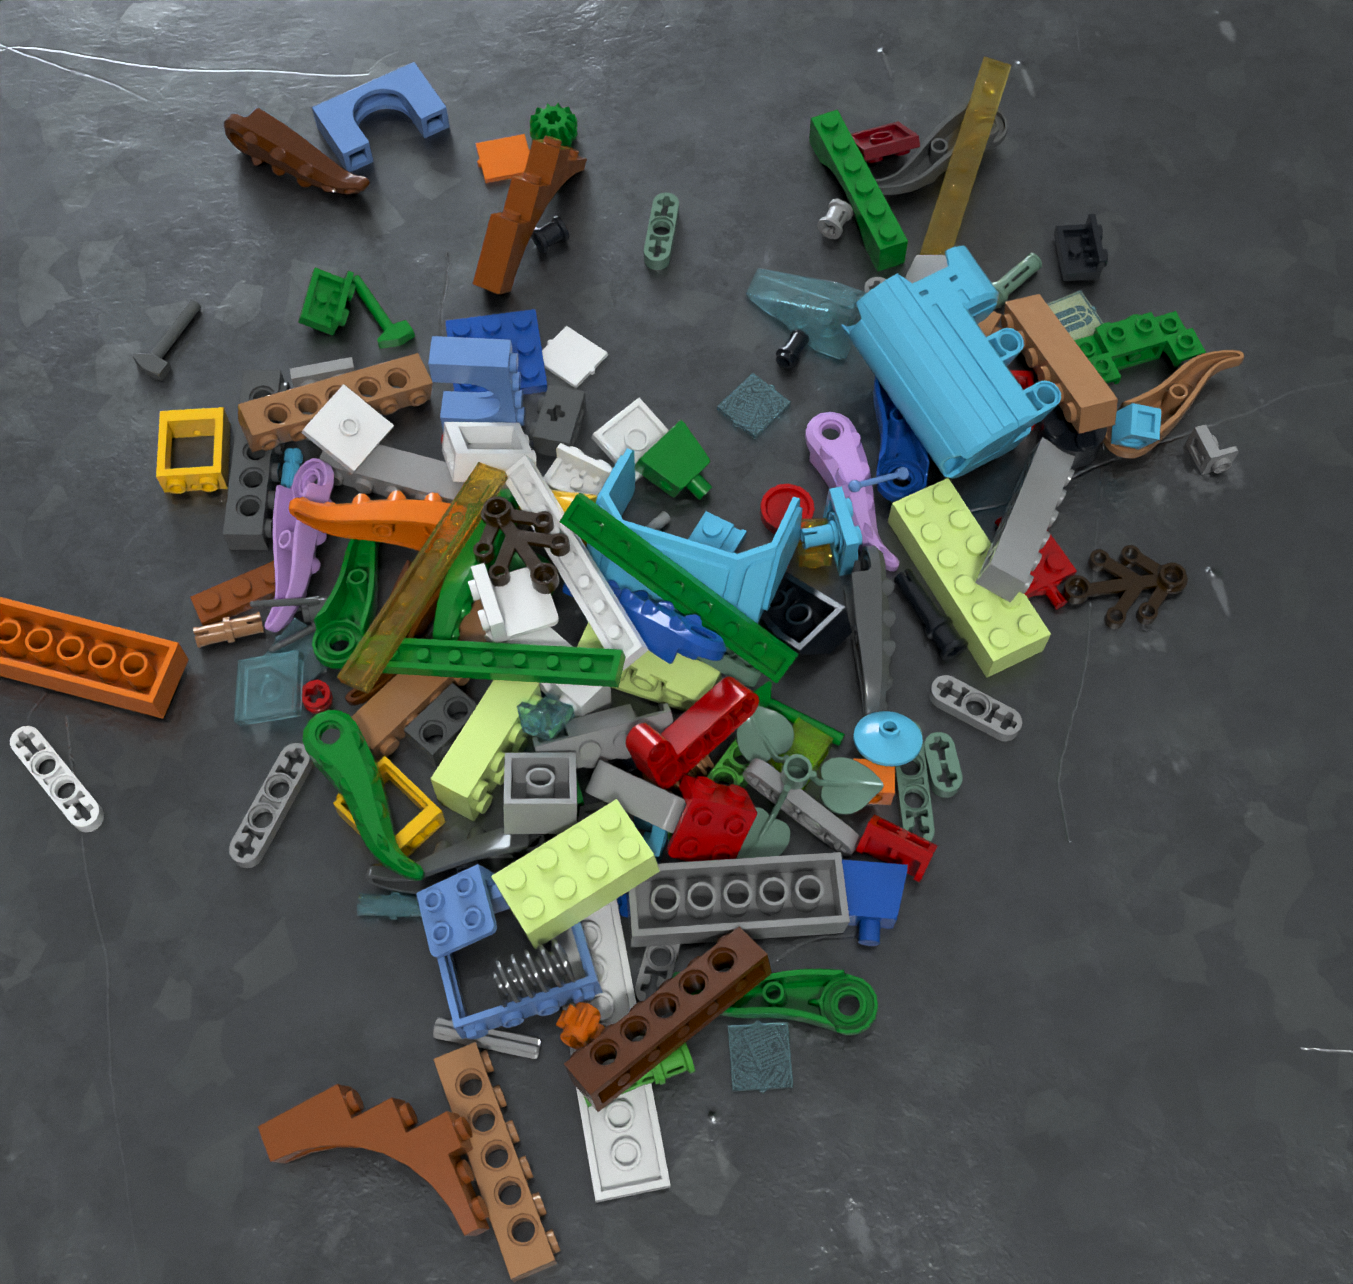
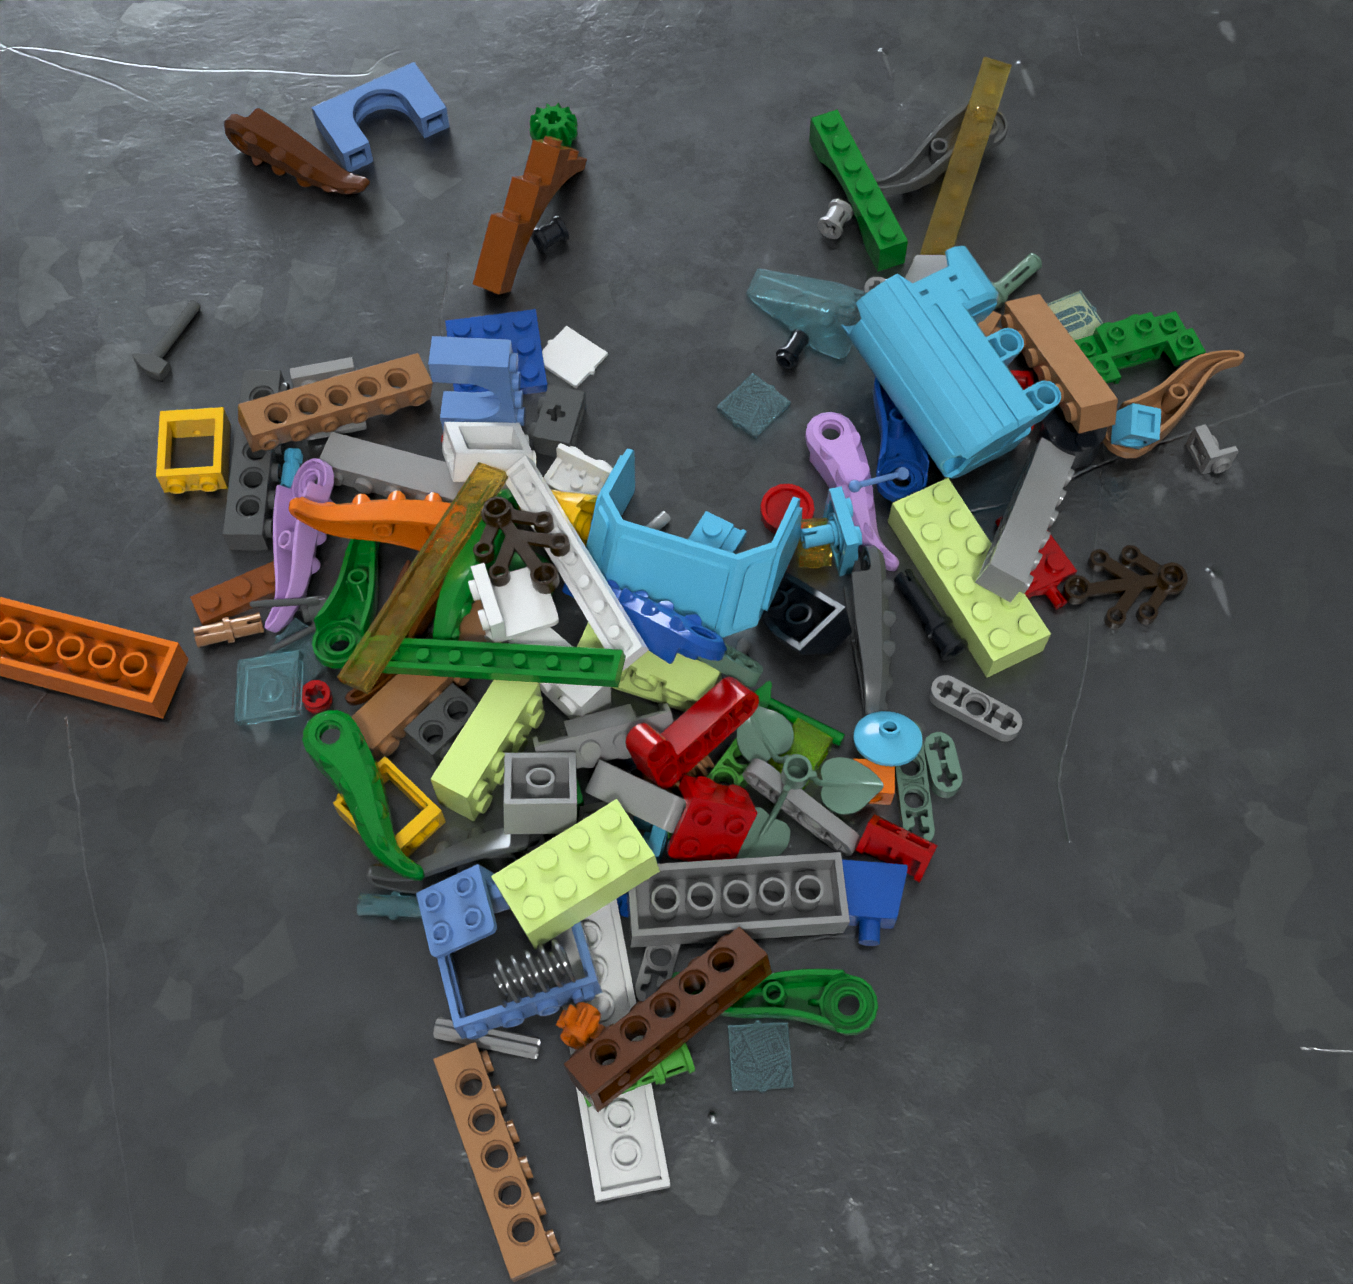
(54, 780): white beam -> none
(267, 803): light grey beam -> none
(326, 301): green bracket -> none
(347, 429): white plate -> none
(393, 334): green piece -> none
(431, 1150): dark orange arch -> none
(503, 157): orange piece -> none
(545, 718): clear light blue bracket -> none
(632, 429): white plate -> none
(665, 241): sand green beam -> none
(676, 463): green torso -> none
(678, 586): green plate -> none
(885, 140): dark red plate -> none
(1081, 250): black bracket -> none

